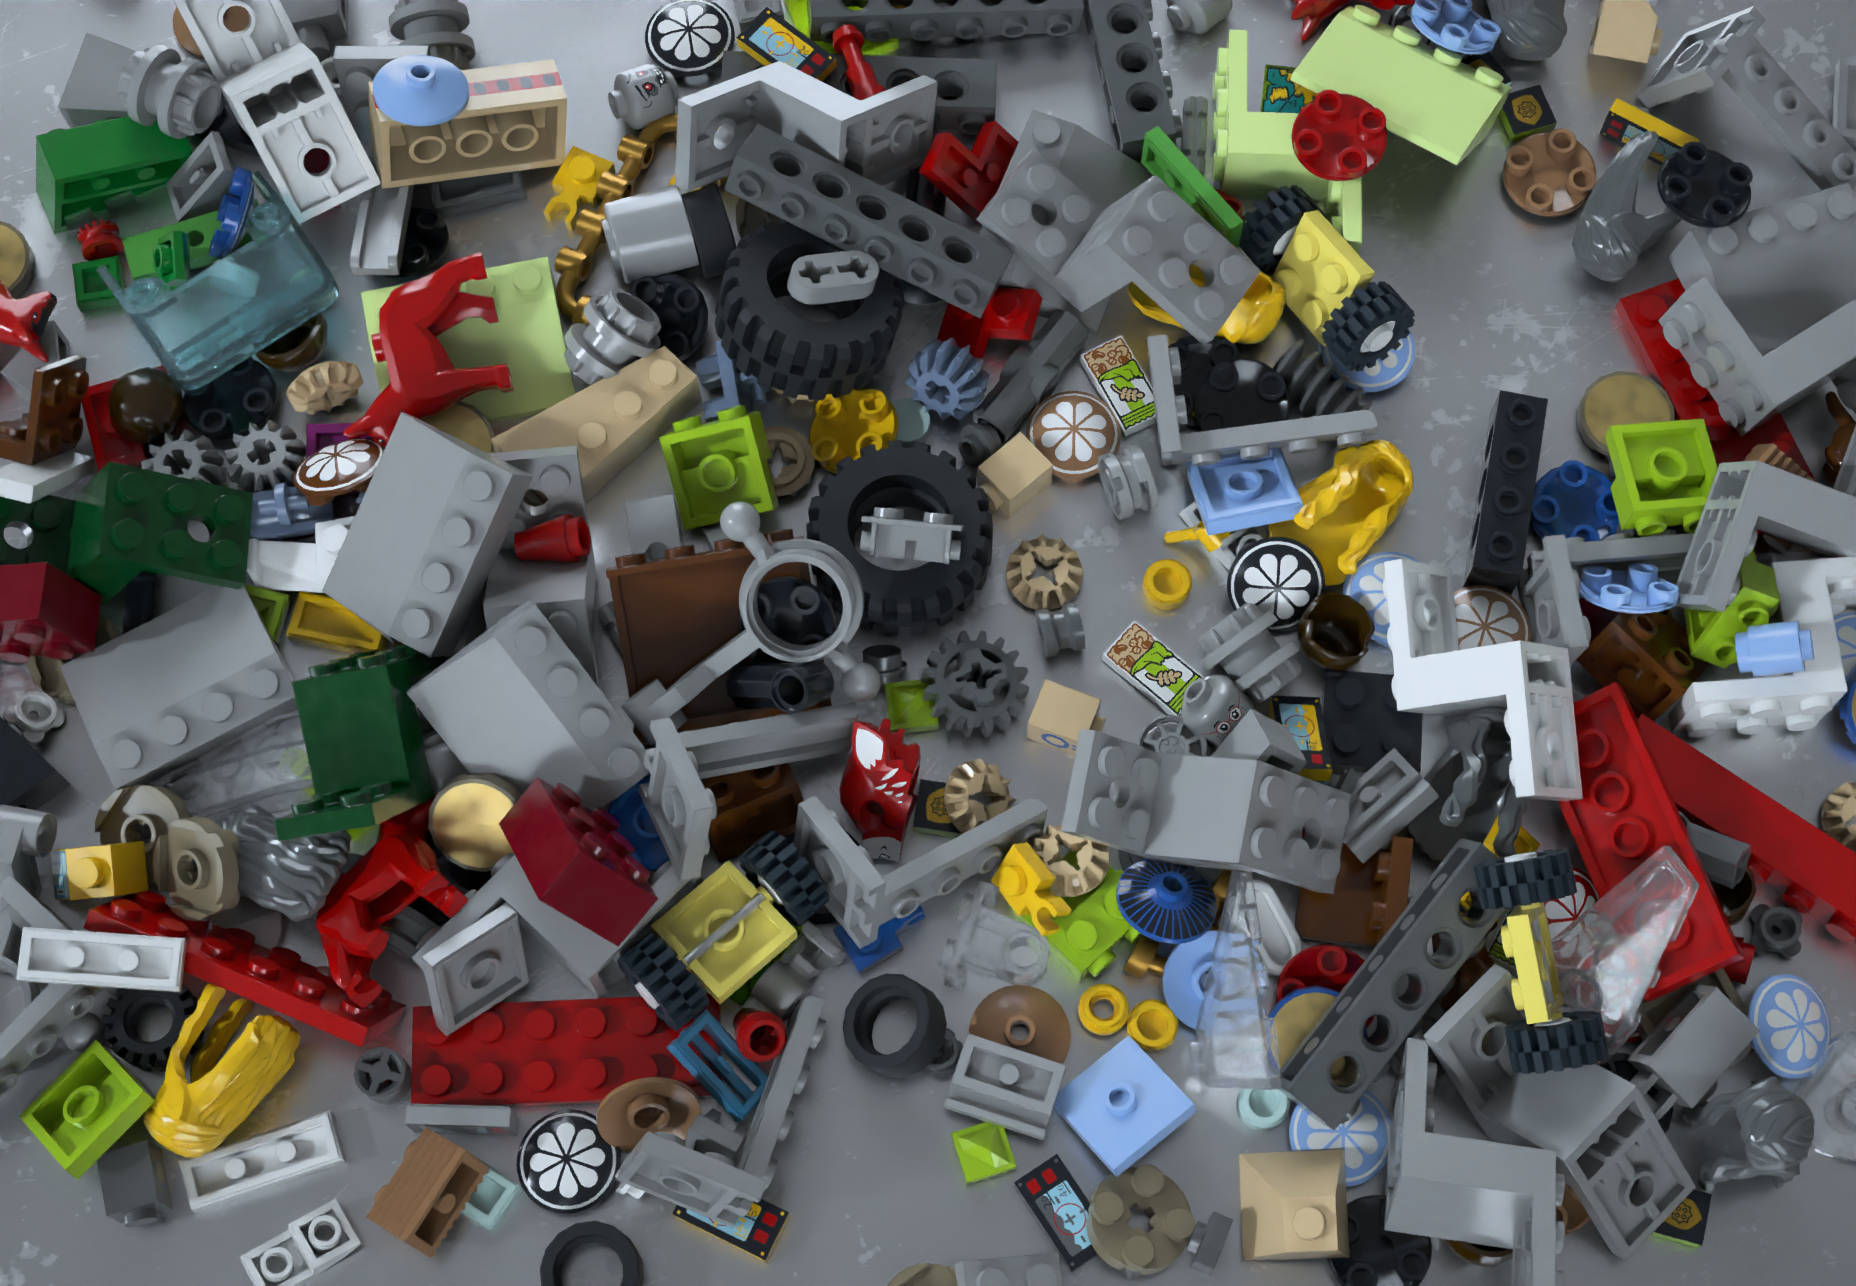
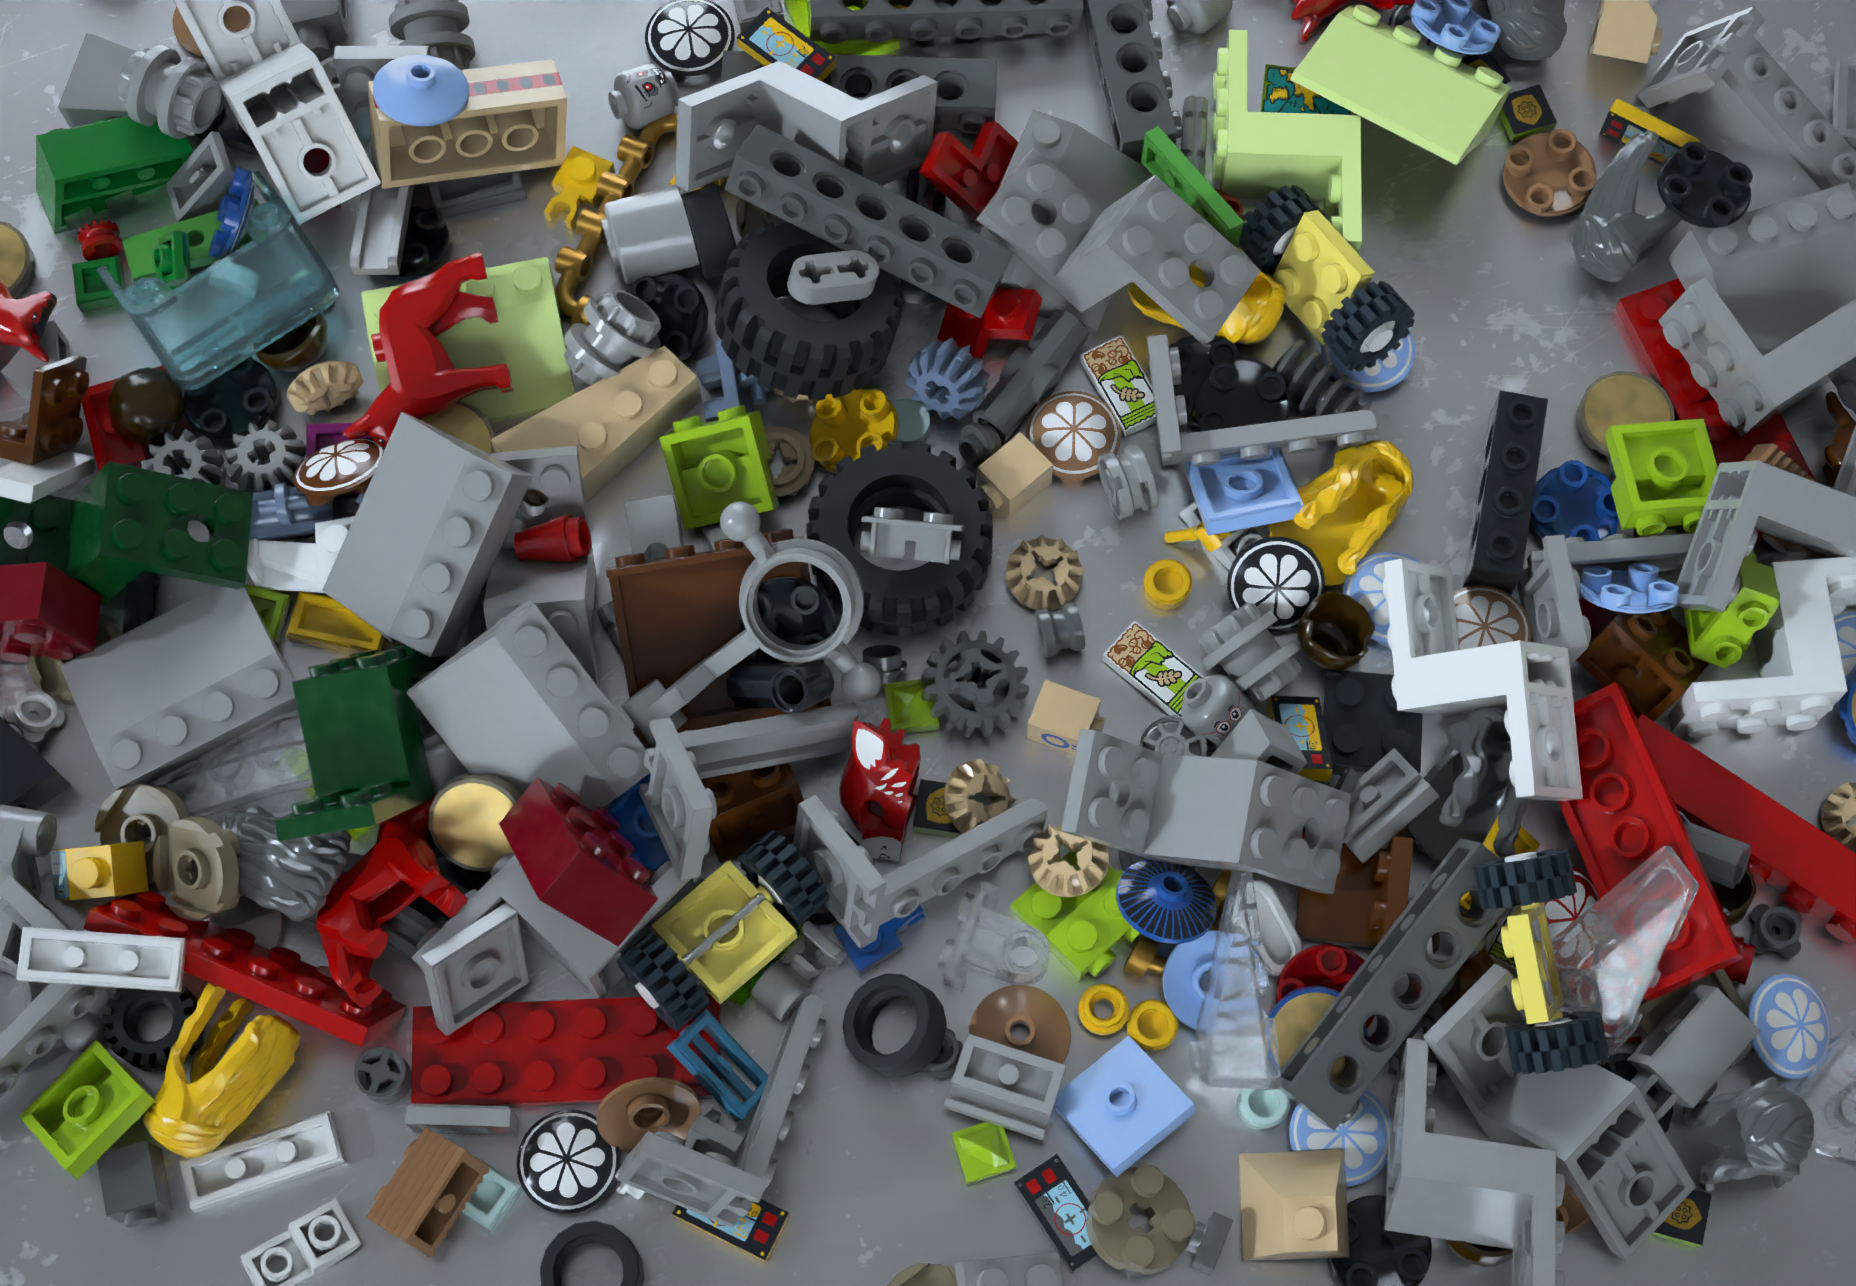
(759, 1034): red cone -> none
(860, 75): red piece -> none
(1026, 885): yellow plate -> none
(1339, 136): red dish -> none
(1773, 648): light blue brick -> none

